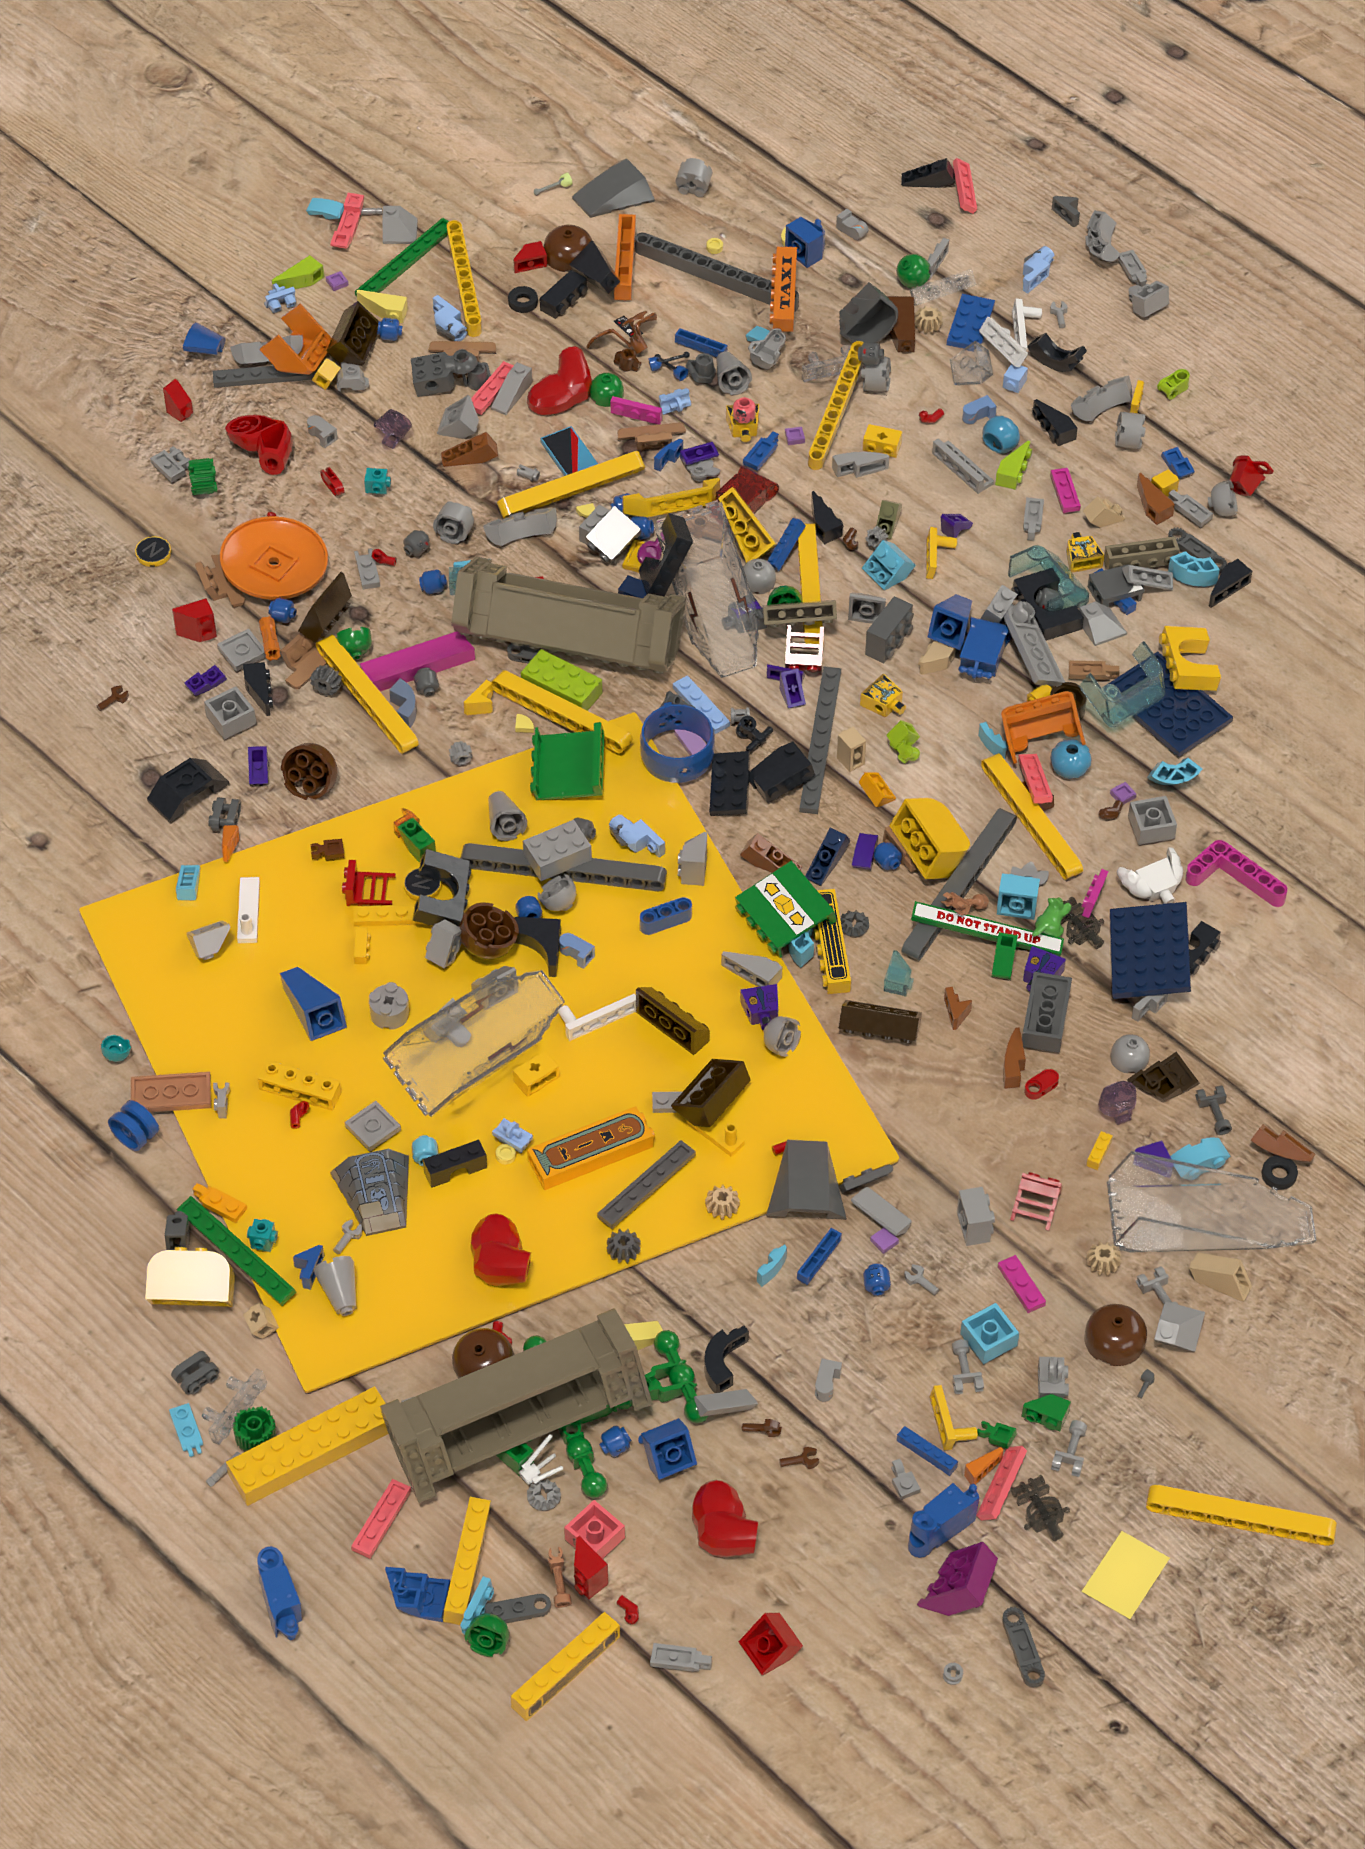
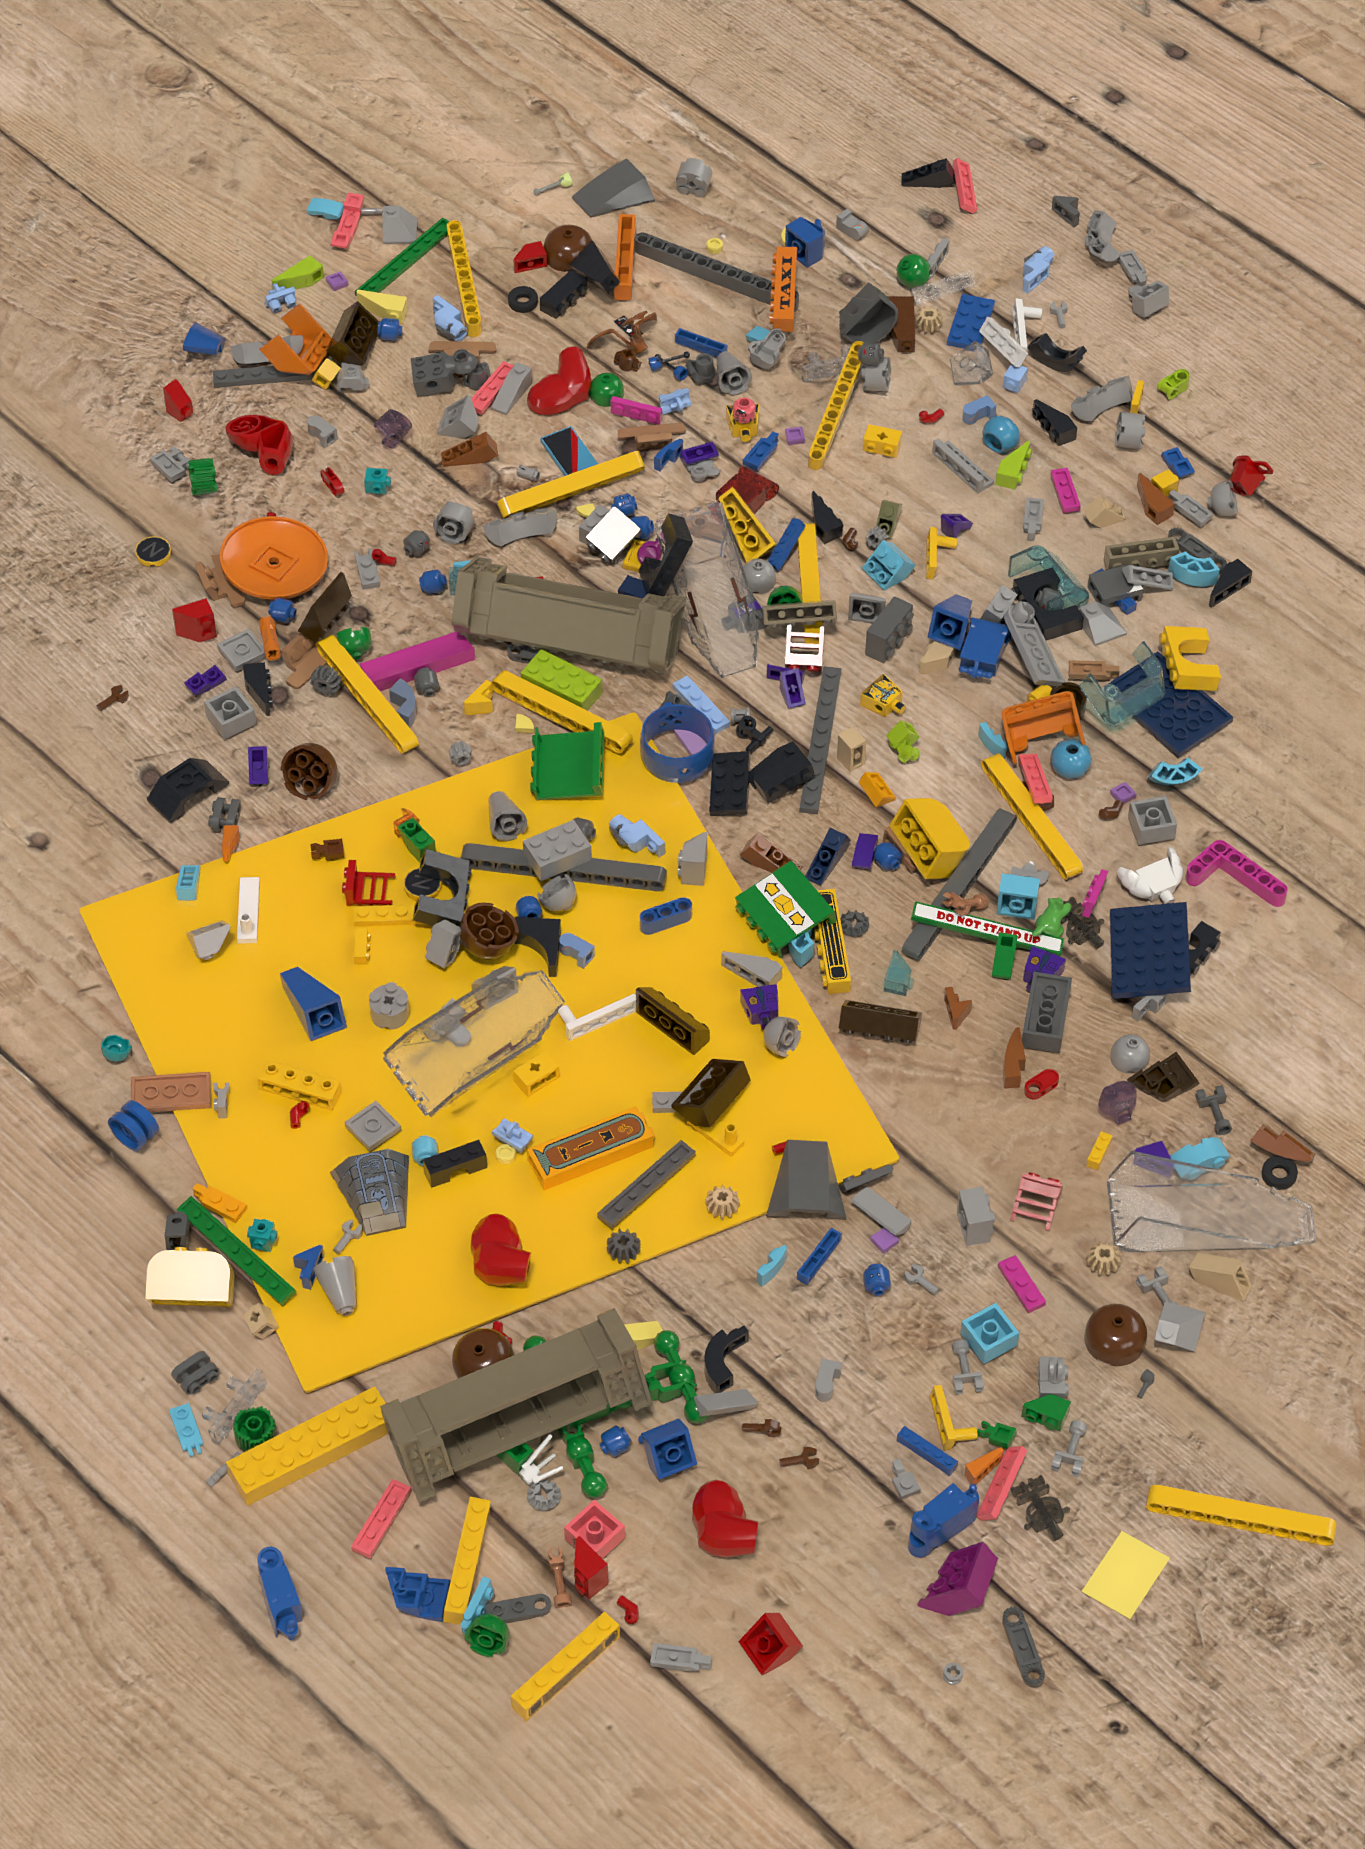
(673, 502): yellow slope -> none
(859, 463): light grey slope -> none
(1083, 553): yellow torso -> none

